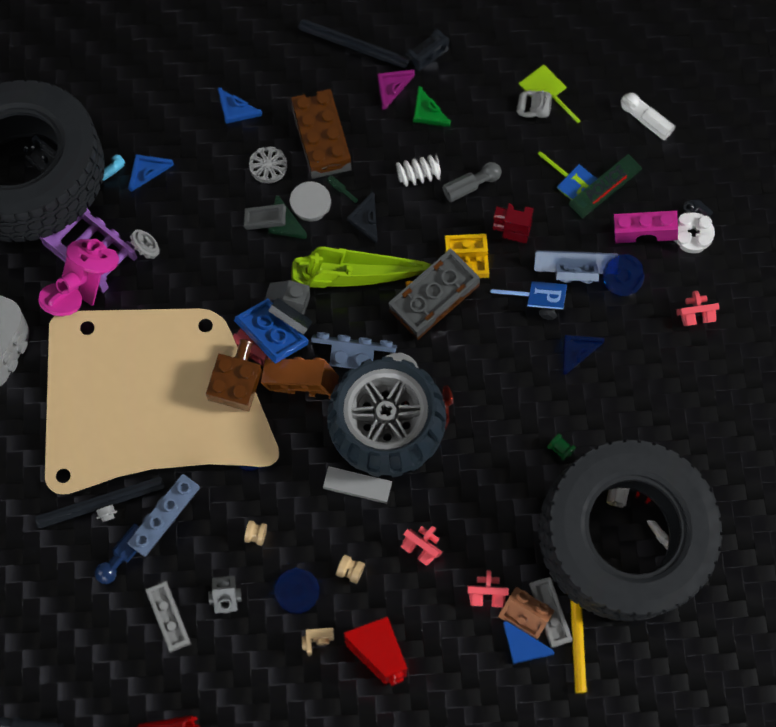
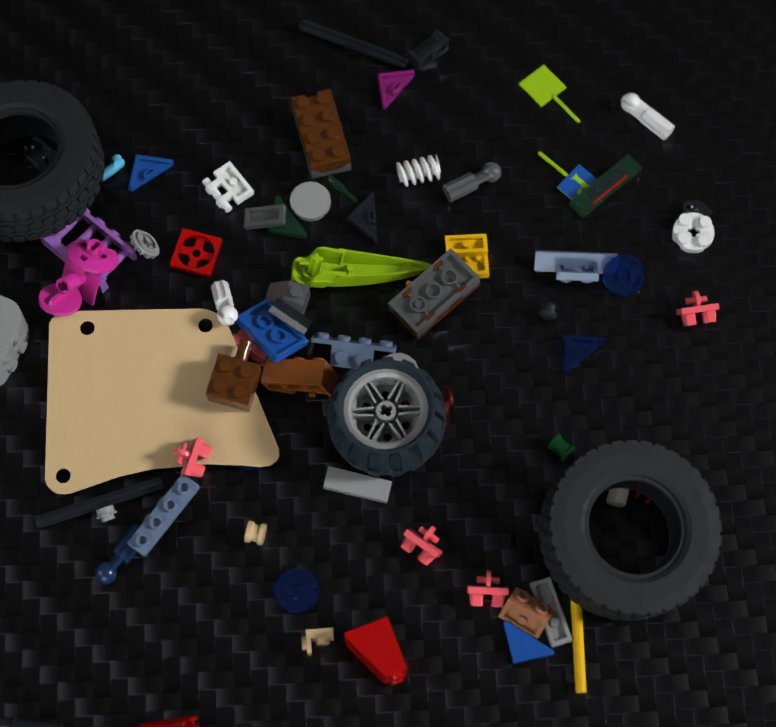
(168, 616): light grey tile -> none
(197, 448): none -> coral hips
(206, 270): none -> red piece
(224, 304): none -> white piece
(224, 594): dark grey brick -> none
(232, 182): none -> white plate
(236, 108): blue tile -> none
(268, 164): light grey wheel -> none
(350, 569): tan wheel -> none
(428, 111): green tile -> none
(513, 223): dark red hips -> none
(540, 104): light grey piece -> none
(541, 294): blue piece -> none
(659, 224): dark pink arch -> none
(661, 535): white piece -> none

